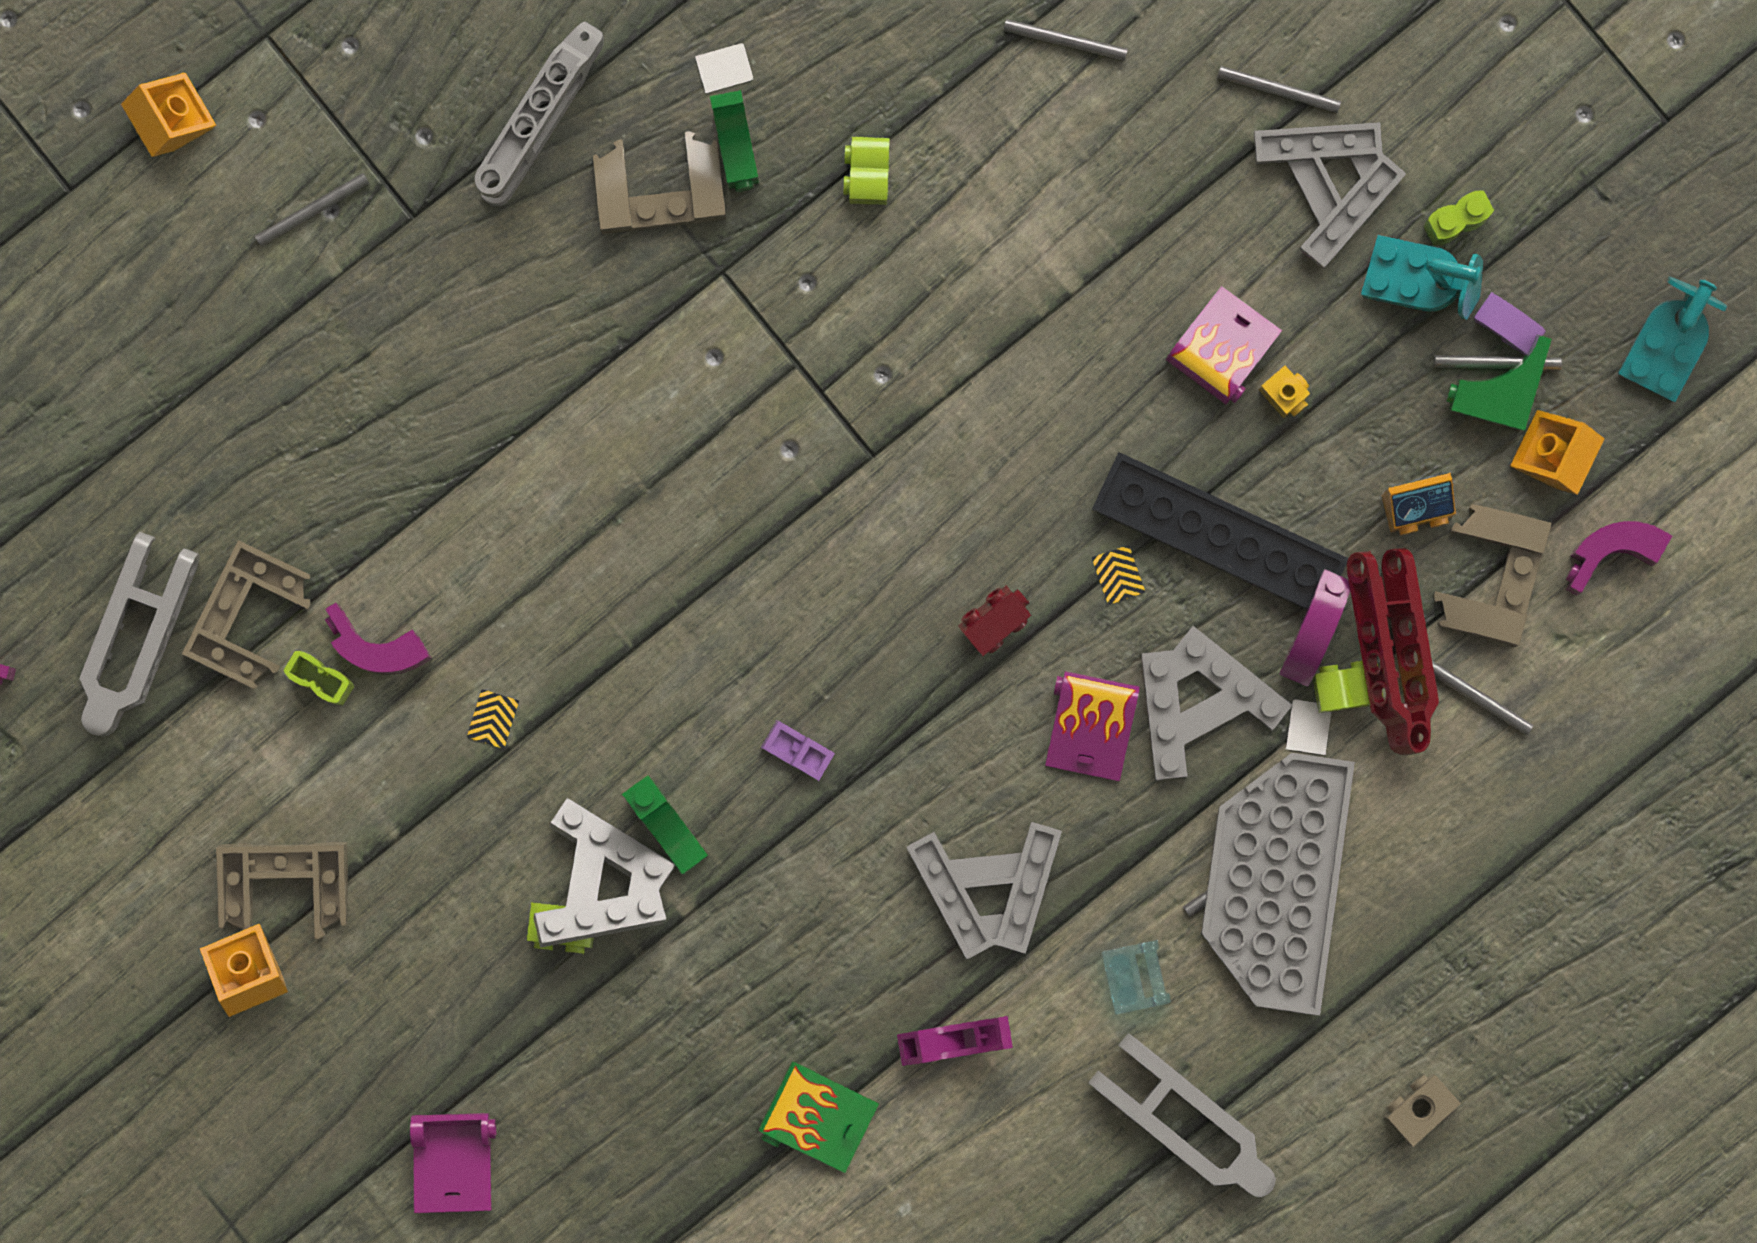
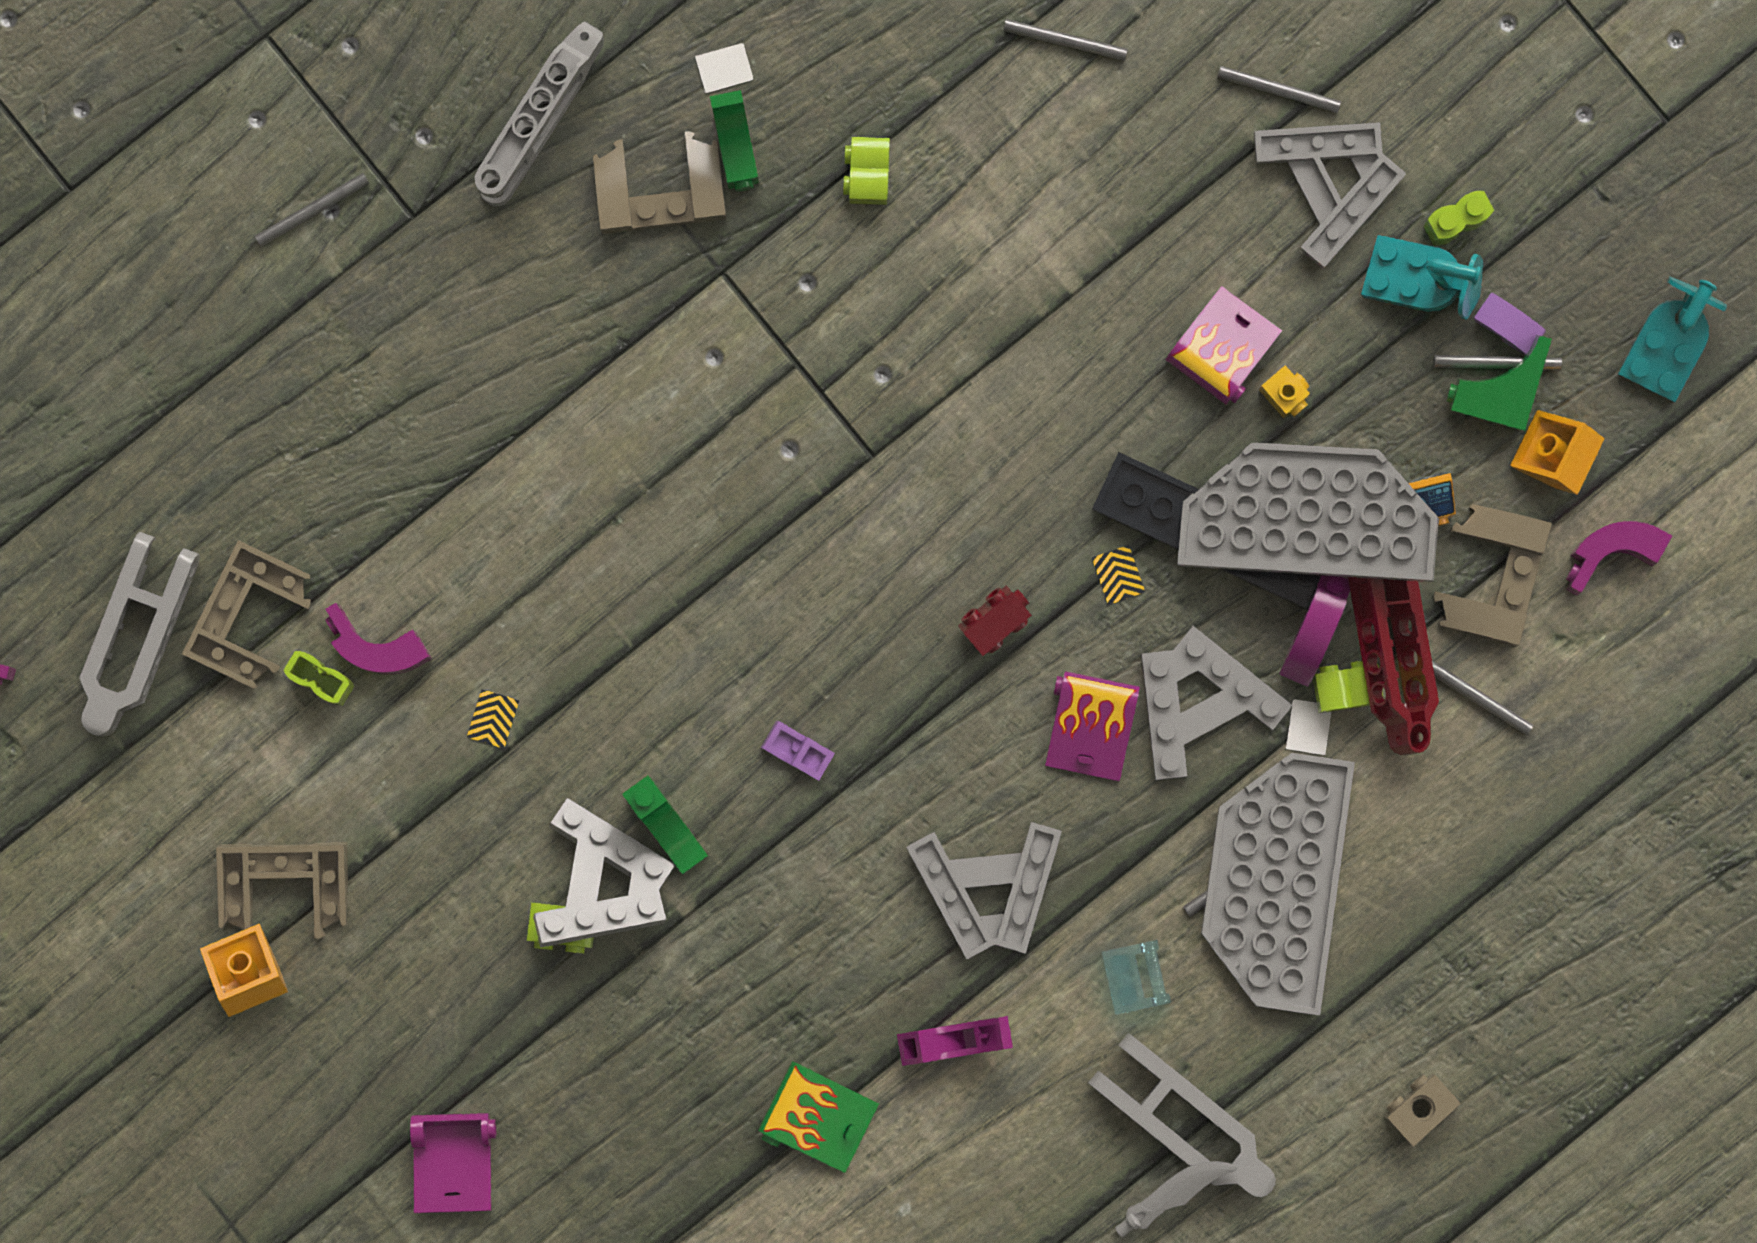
(167, 114): light orange slope -> none
(1173, 1193): none -> light grey sword
(1310, 515): none -> light grey plate

